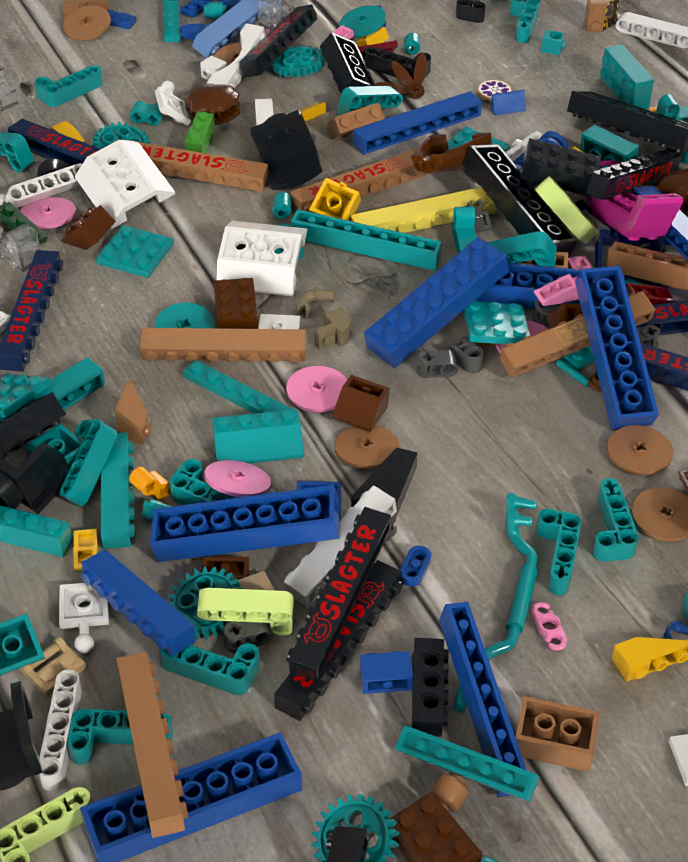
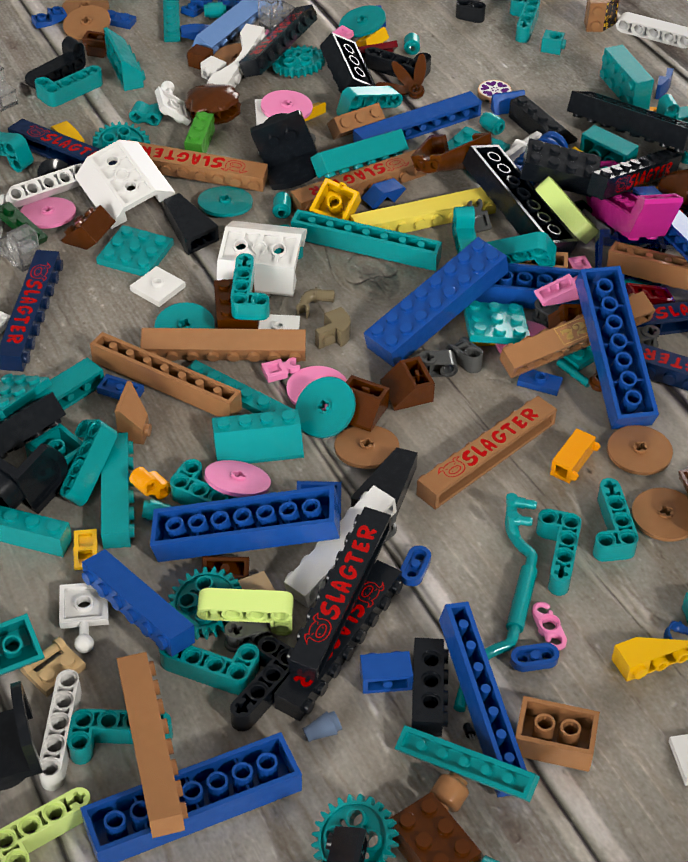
(53, 16): none -> blue slope
(69, 62): none -> black beam
(94, 44): none -> reddish brown slope
(113, 386): none -> blue plate
(123, 61): none -> teal slope
(157, 286): none -> white plate
(166, 376): none -> medium nougat brick
(190, 224): none -> black slope
(197, 55): none -> reddish brown brick
(225, 201): none -> teal piece
(244, 303): none -> teal beam
(246, 707): none -> black beam
(279, 370): none -> bright pink plate
(286, 102): none -> bright pink piece
(323, 726): none -> sand blue cone
(338, 413): none -> teal piece
(359, 153): none -> teal brick
(379, 191): none -> blue slope
(409, 384): none -> reddish brown slope
(469, 730): none -> black piece
(485, 452): none -> medium nougat brick
(492, 123): none -> teal brick
(533, 118): none -> black slope
(533, 657): none -> blue plate
(540, 382): none -> blue plate
(573, 455): none -> light orange brick
(664, 83): none -> blue slope

